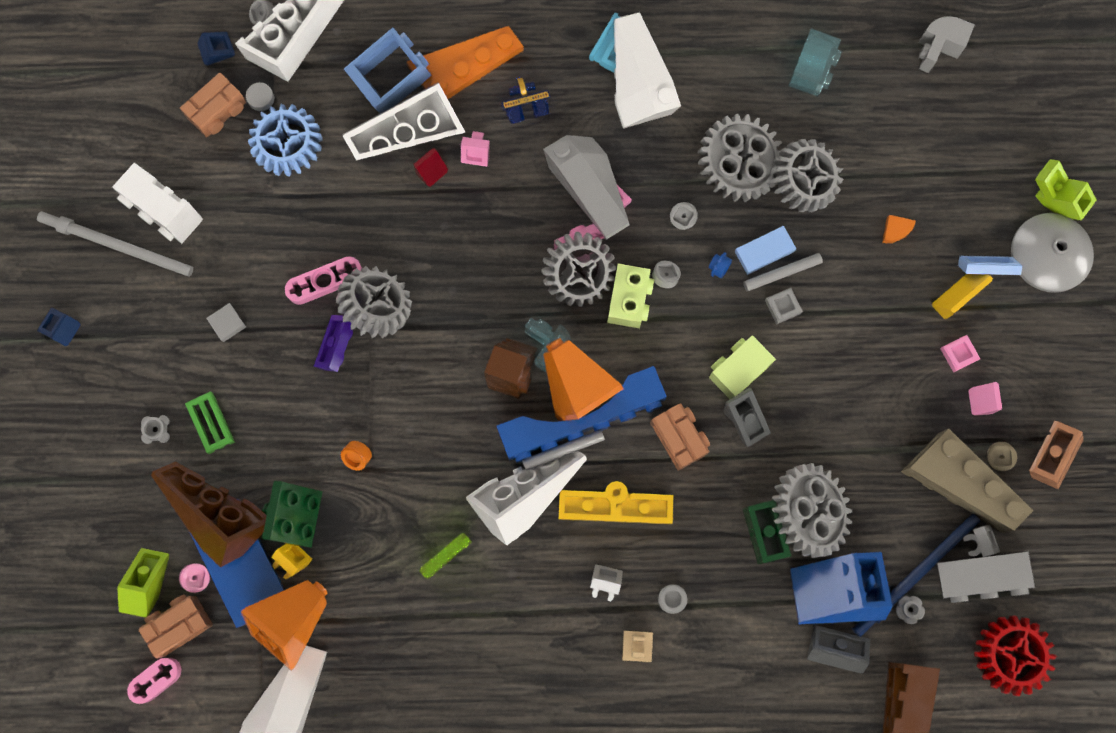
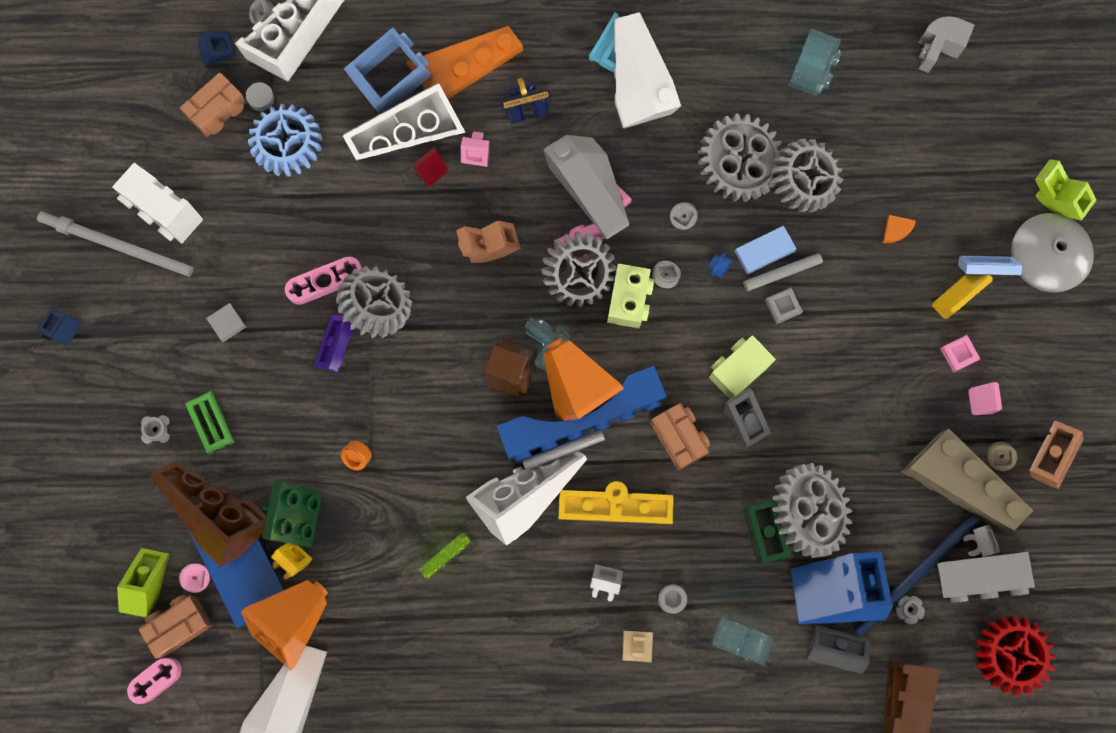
(489, 242): none -> nougat brick
(742, 641): none -> clear light blue brick

